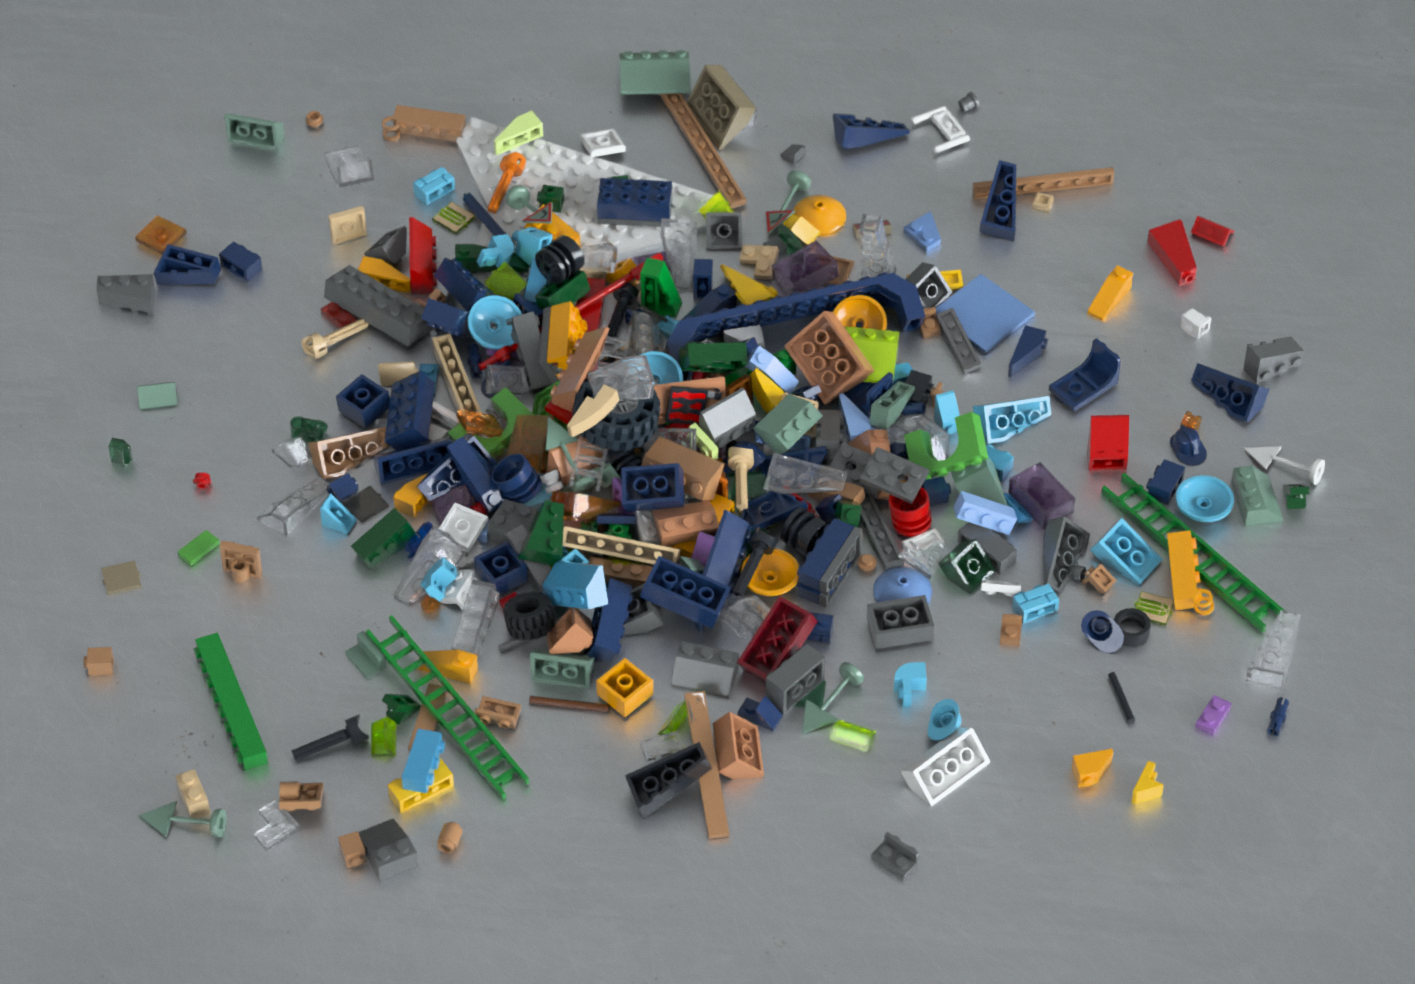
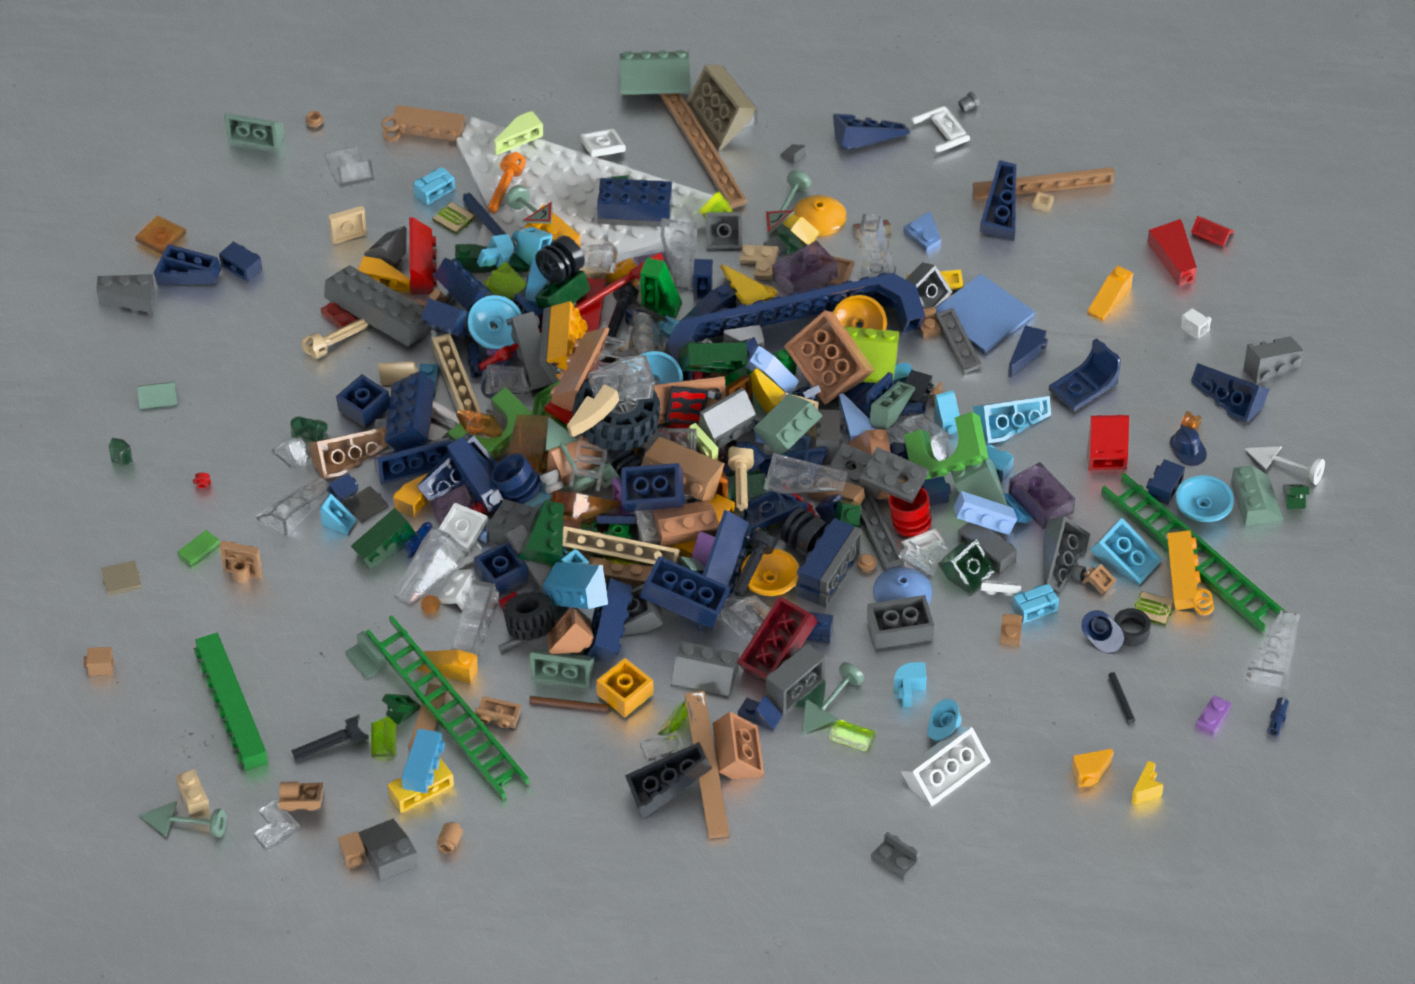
(438, 578): medium azure brick -> none
(551, 194): dark green brick -> none

